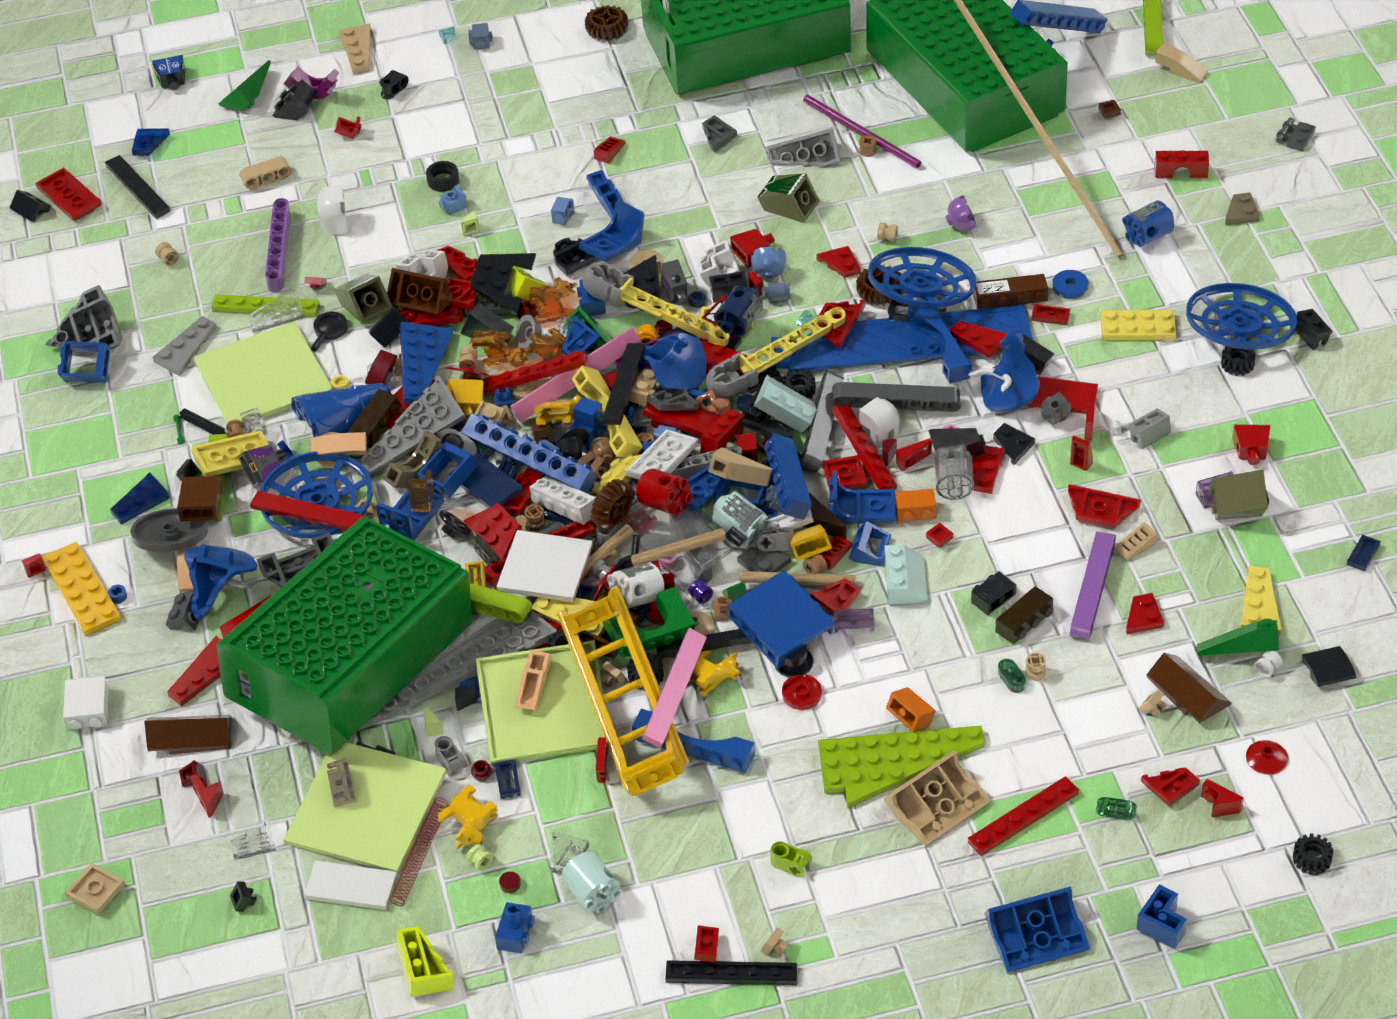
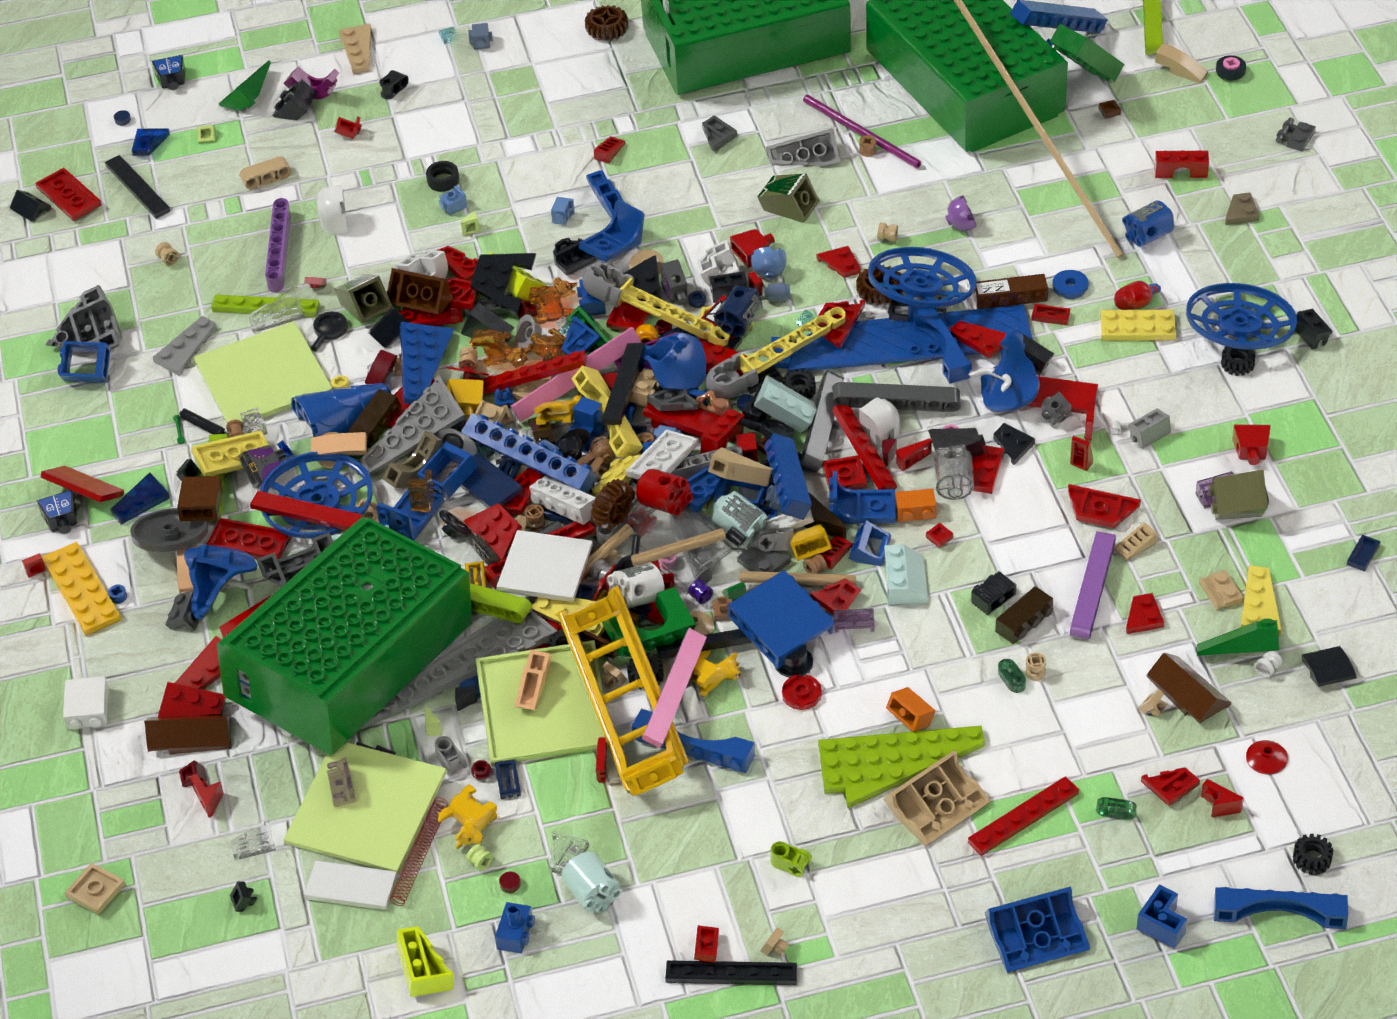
(59, 511): none -> torso
(82, 483): none -> red tile
(122, 117): none -> dark blue tile
(190, 701): none -> red wing
(206, 133): none -> yellowish green slope
(248, 537): none -> red tile
(626, 317): none -> red plate
(1086, 53): none -> green brick
(1135, 295): none -> red hair
(1221, 590): none -> tan plate
(1230, 67): none -> black wheel
(1324, 909): none -> blue arch

